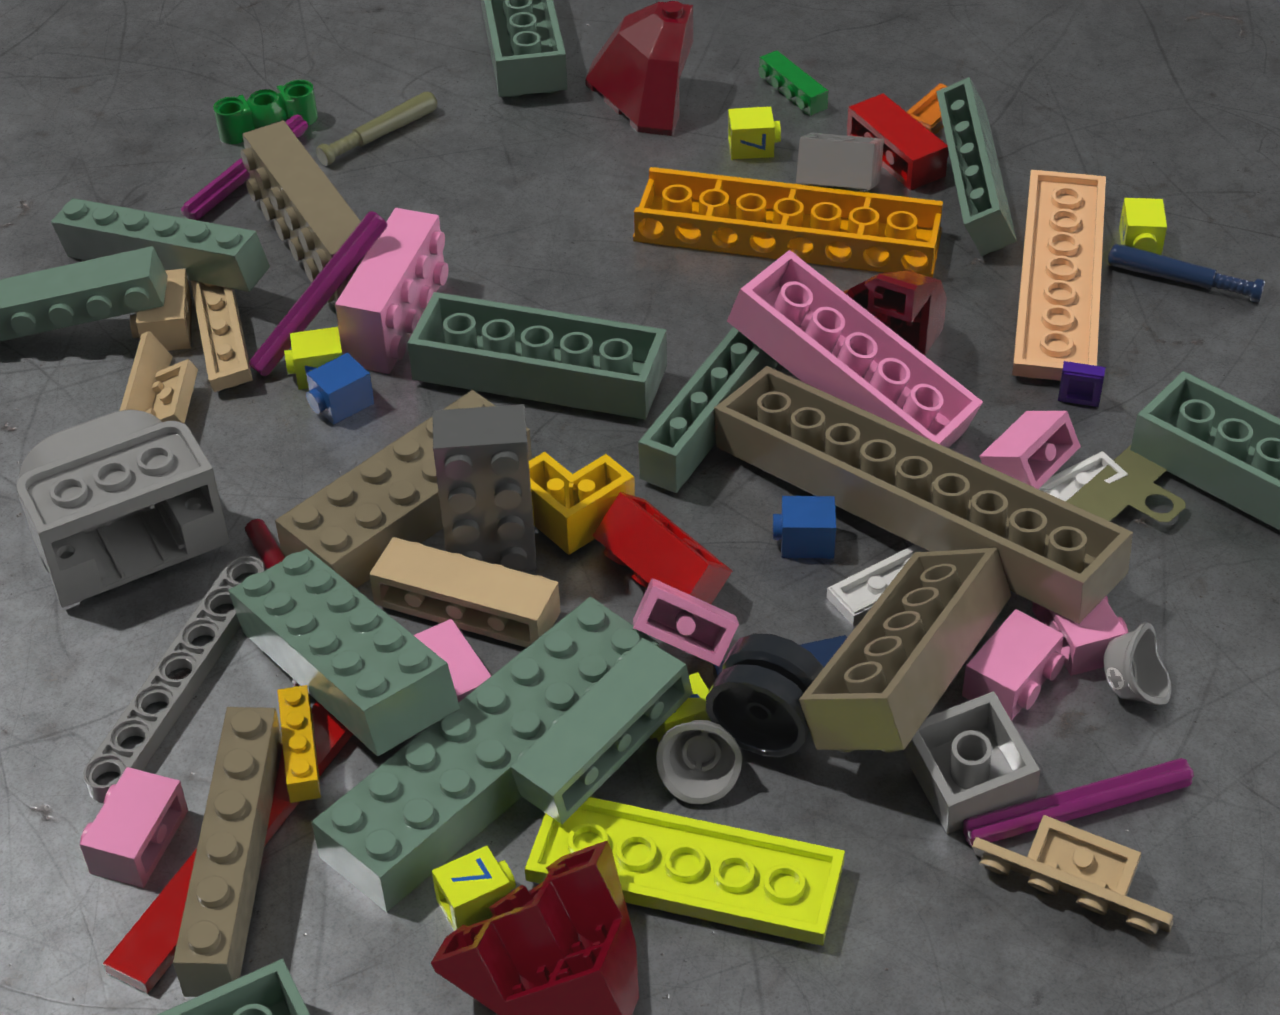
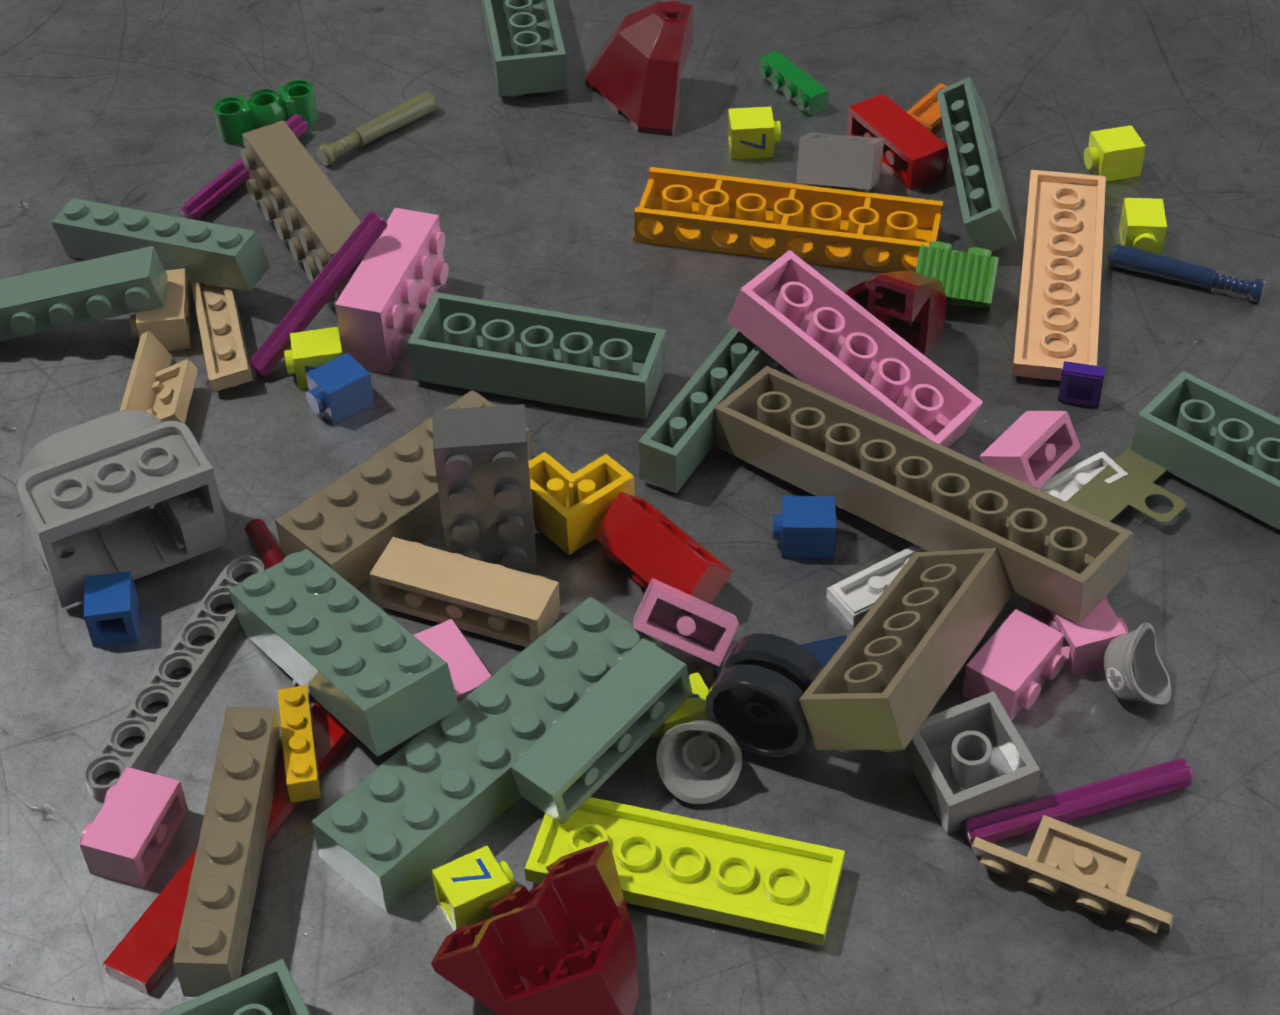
(111, 608): none -> blue brick
(964, 276): none -> bright green brick
(1115, 153): none -> neon yellow brick

